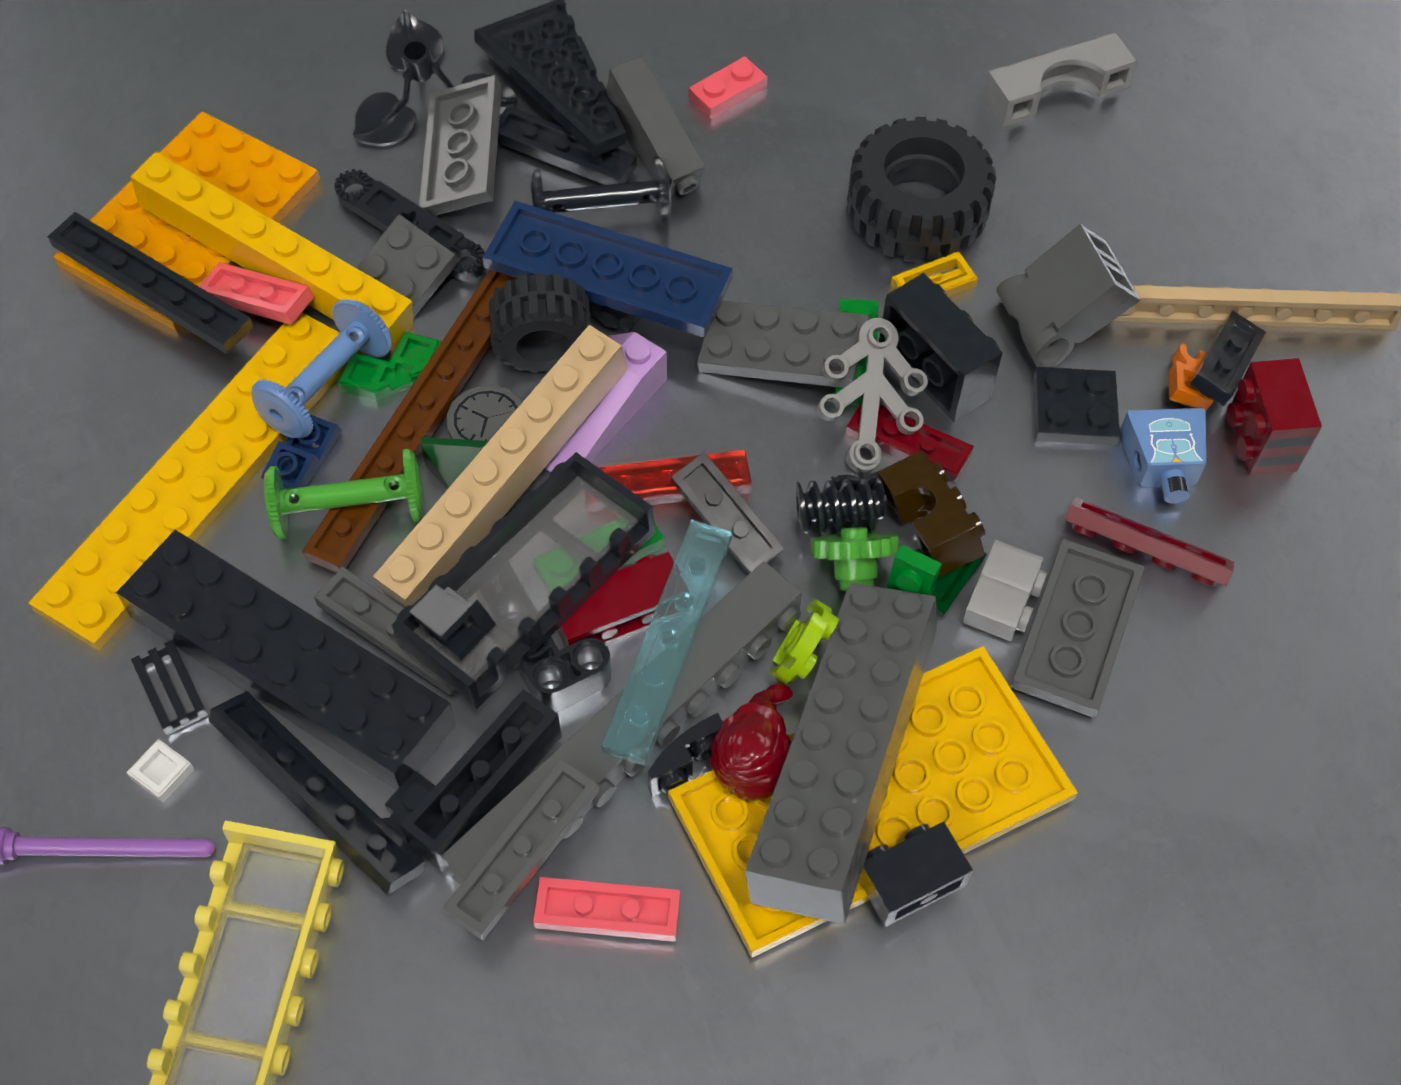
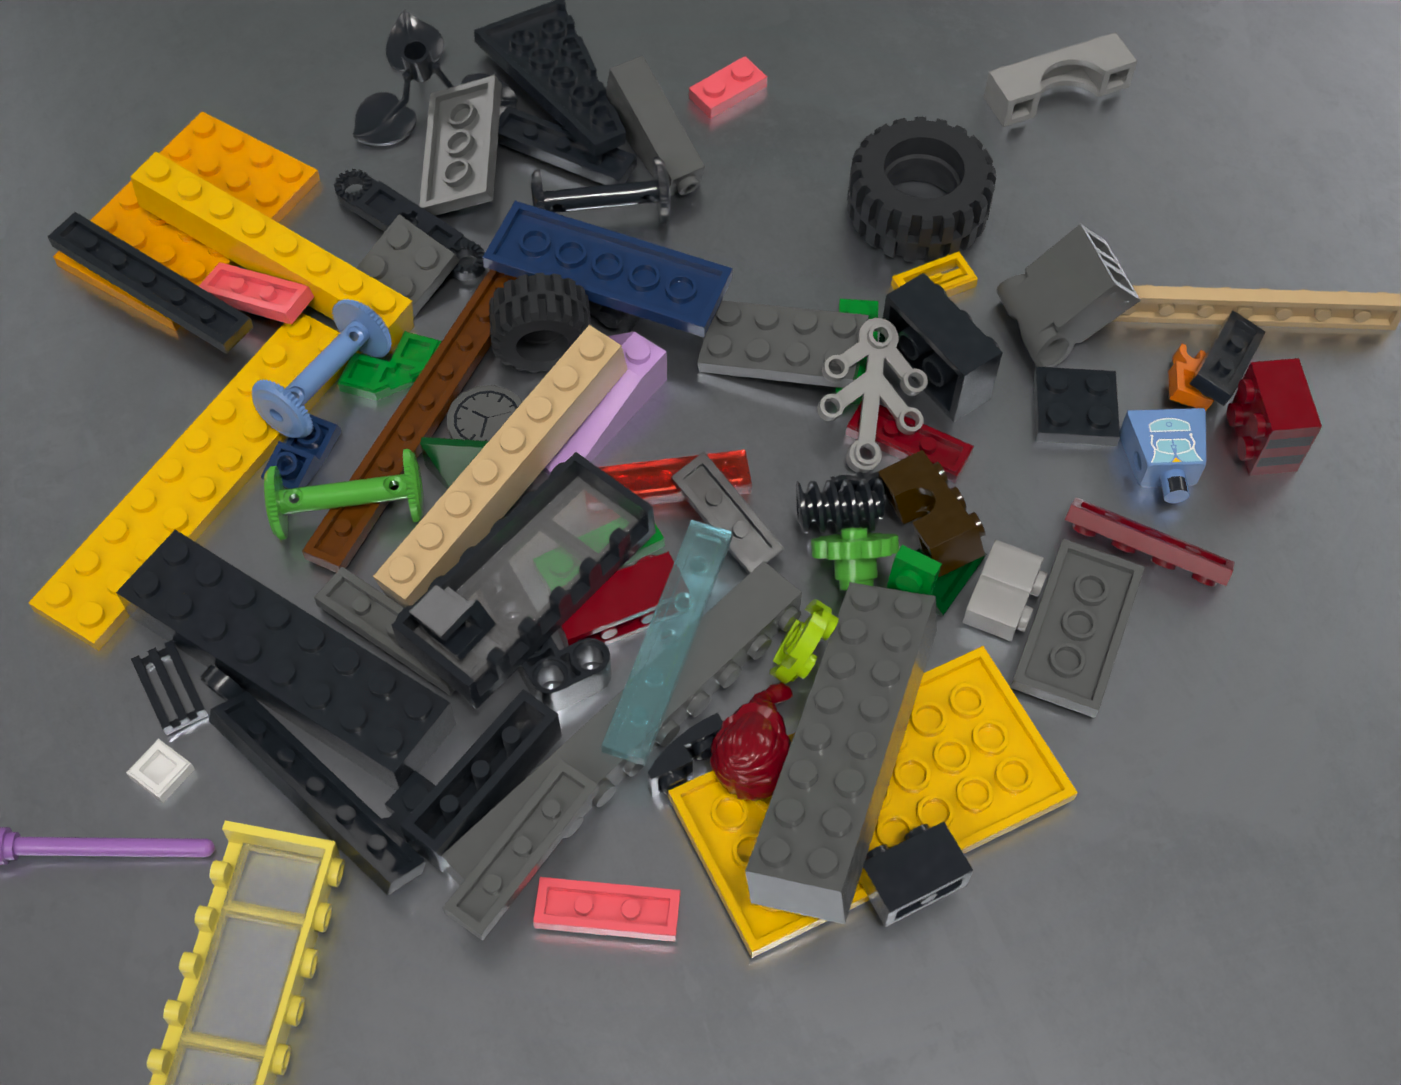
(220, 683): none -> black tile

